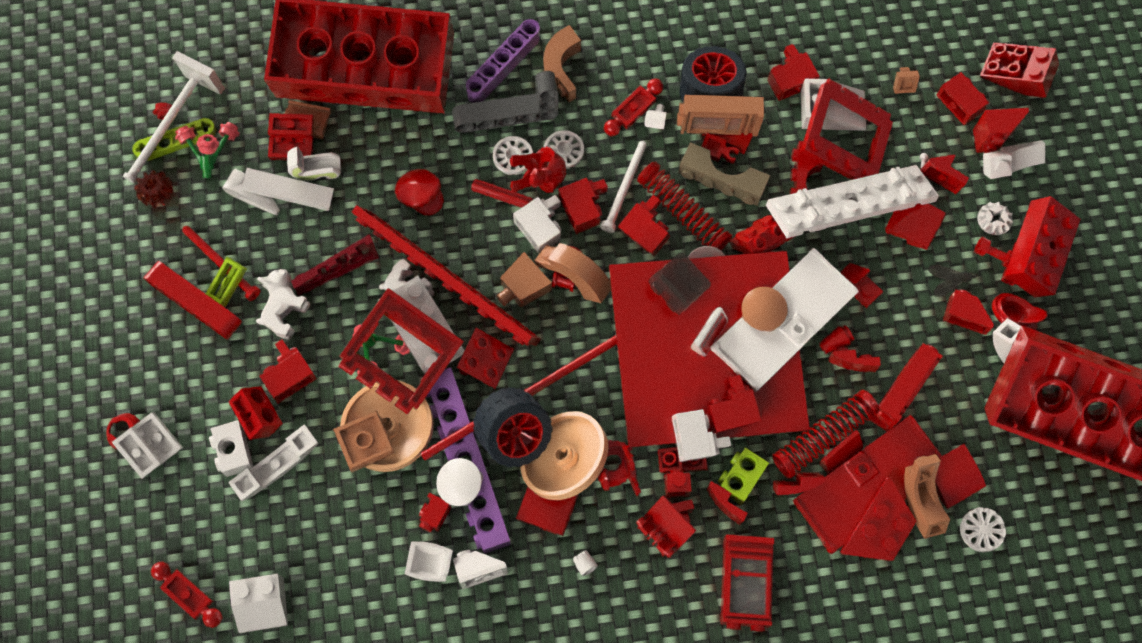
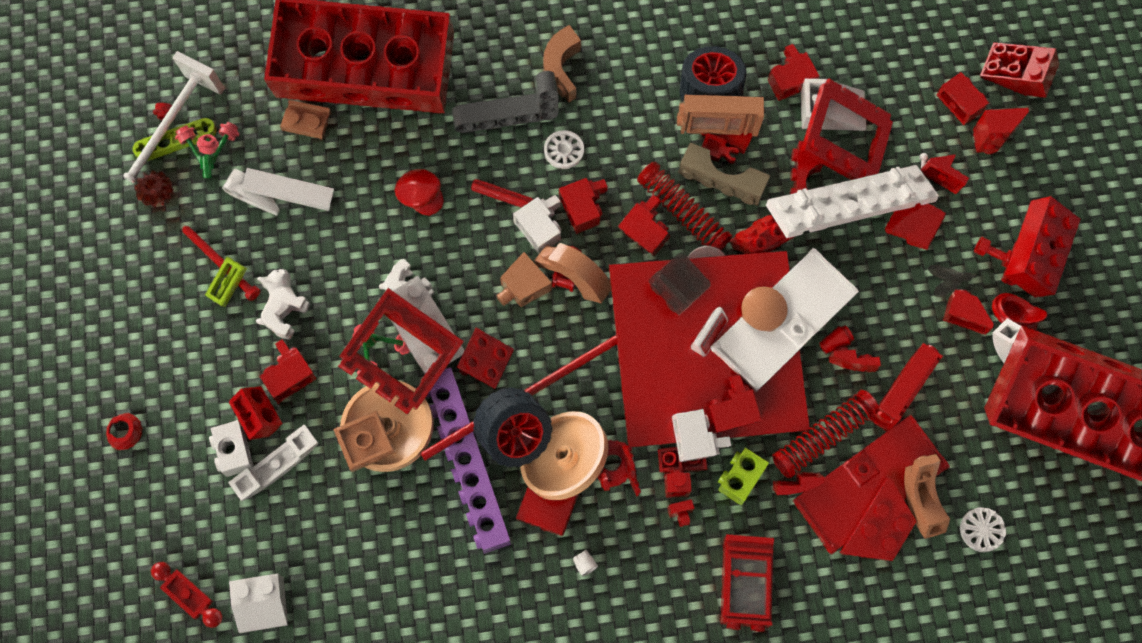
(147, 445): white slope -> none
(192, 300): red beam -> none
(288, 132): red slope -> none
(313, 166): white animal -> none
(337, 265): dark red wing -> none
(428, 561): white piece -> none
(434, 513): red brick -> none
(450, 280): red plate -> none
(459, 482): white dish -> none
(477, 568): white slope -> none
(505, 52): medium lavender beam -> none
(508, 152): white wheel -> none
(538, 172): red piece -> none
(608, 225): white bar -> none
(633, 107): red plate -> none
(656, 118): white piece -> none
(666, 527): red hinge -> none
(720, 497): red slope -> none
(842, 452): red slope -> none
(867, 288): red slope -> none
(906, 81): nougat tile -> none
(957, 477): red slope -> none
(999, 226): white gear -> none
(1013, 158): white slope -> none

